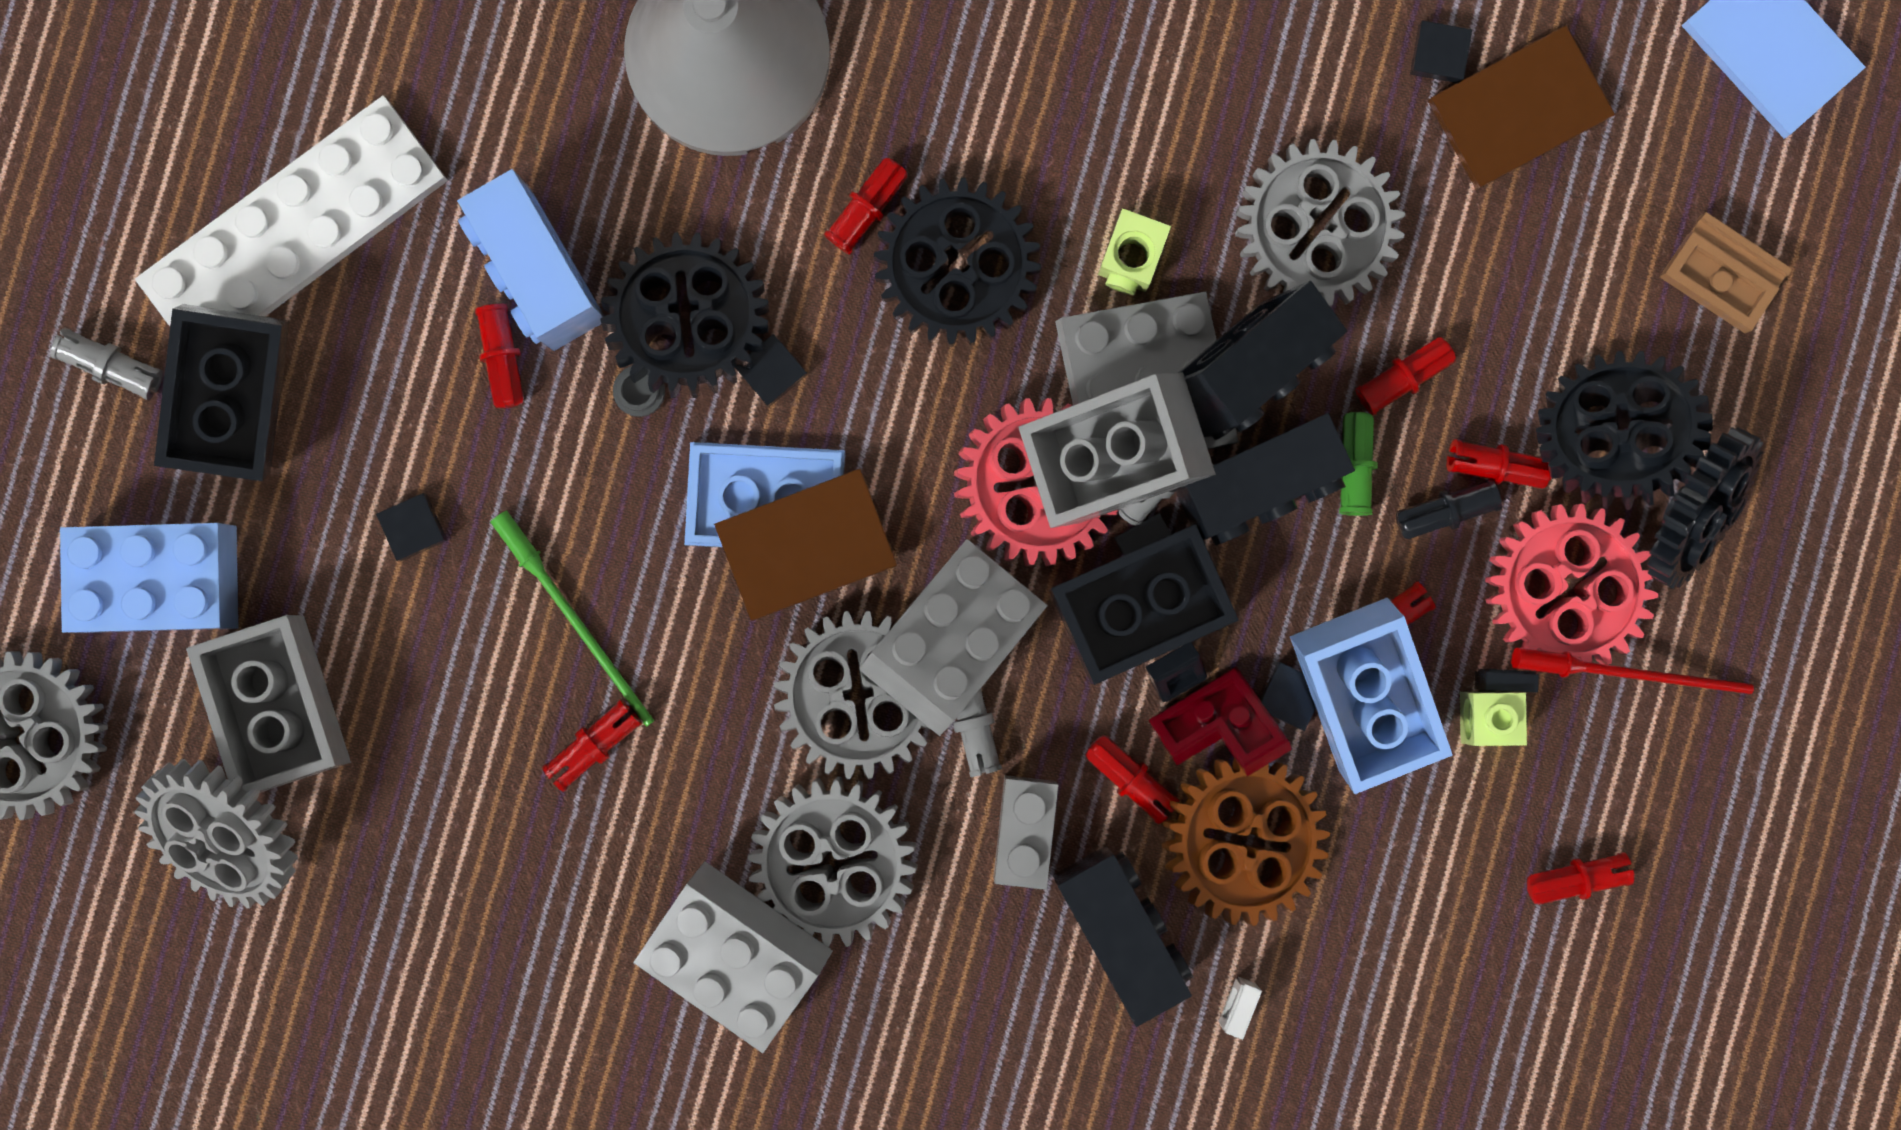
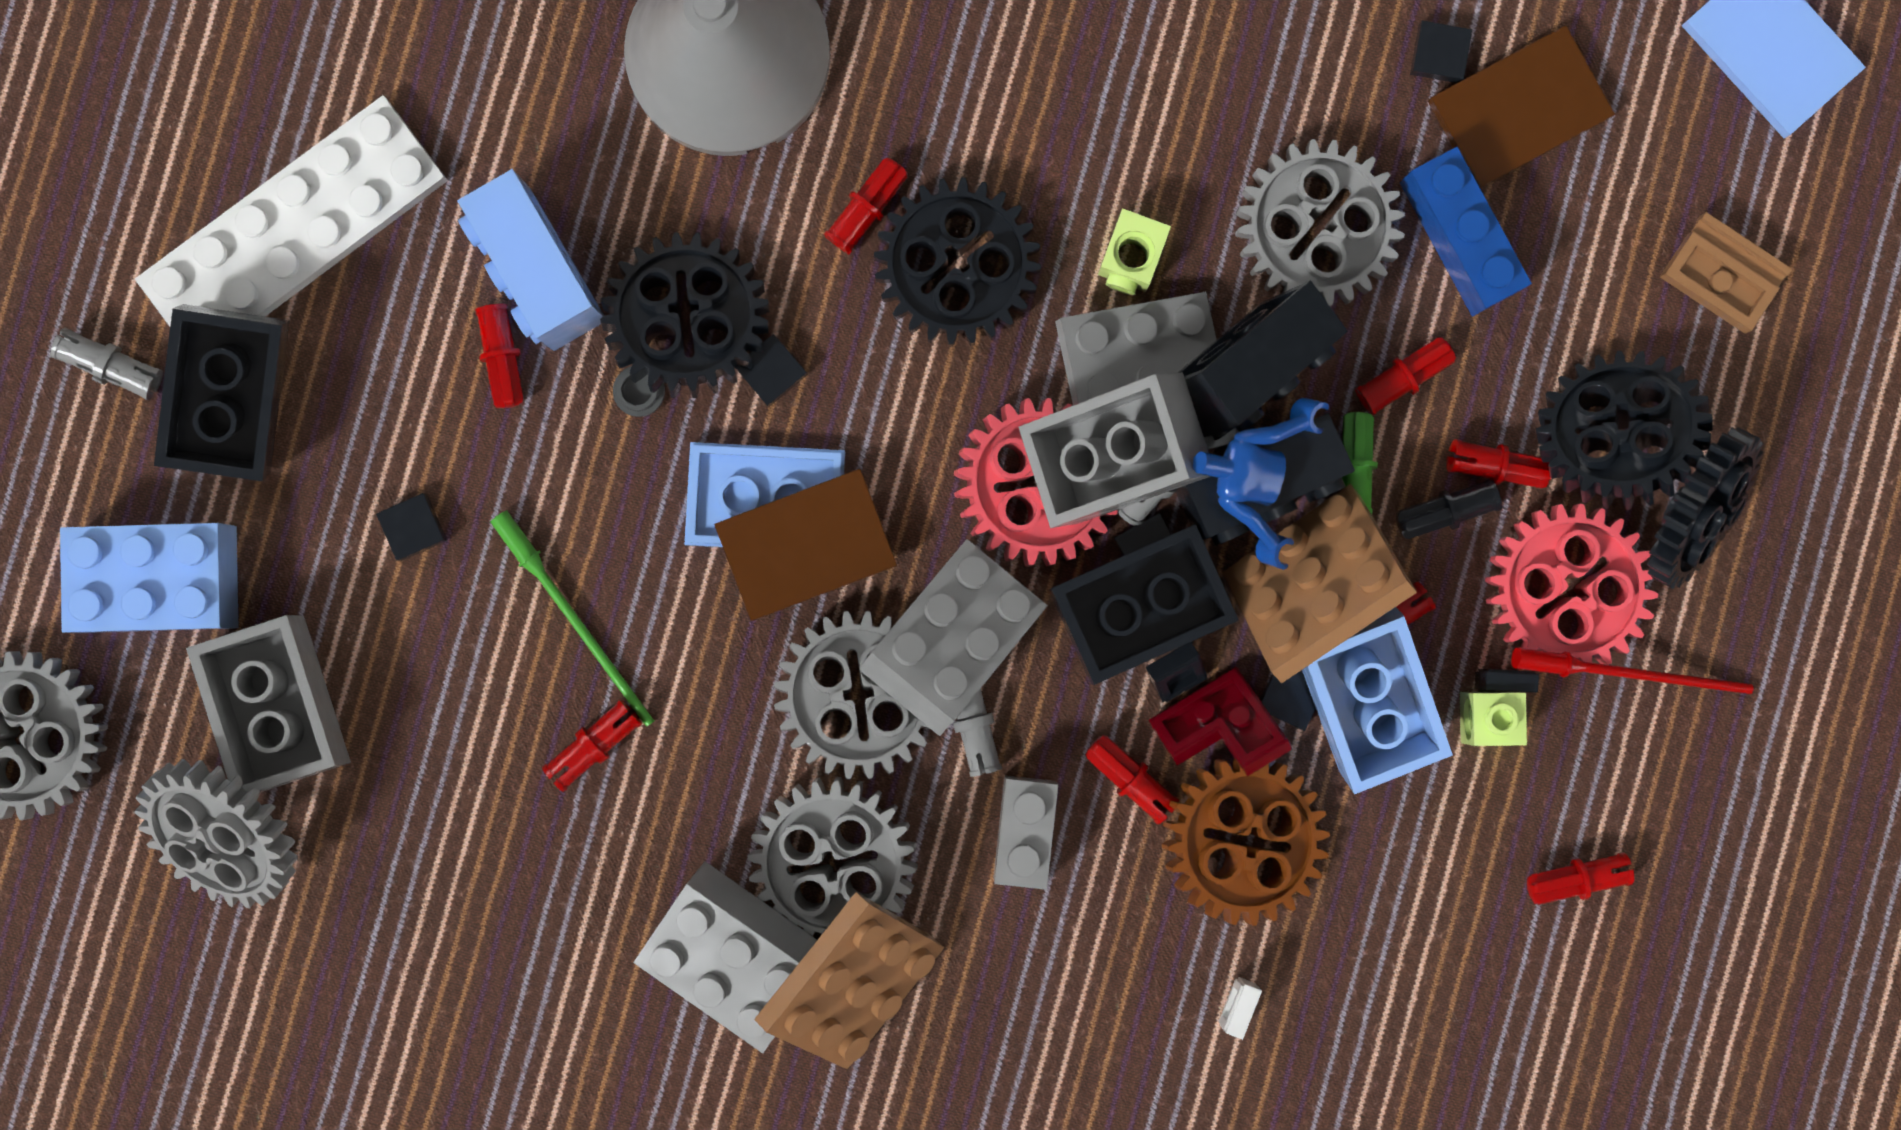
(850, 982): none -> medium nougat plate
(1125, 934): black brick -> none
(1257, 474): none -> blue piece
(1333, 587): none -> medium nougat plate
(1464, 231): none -> blue brick

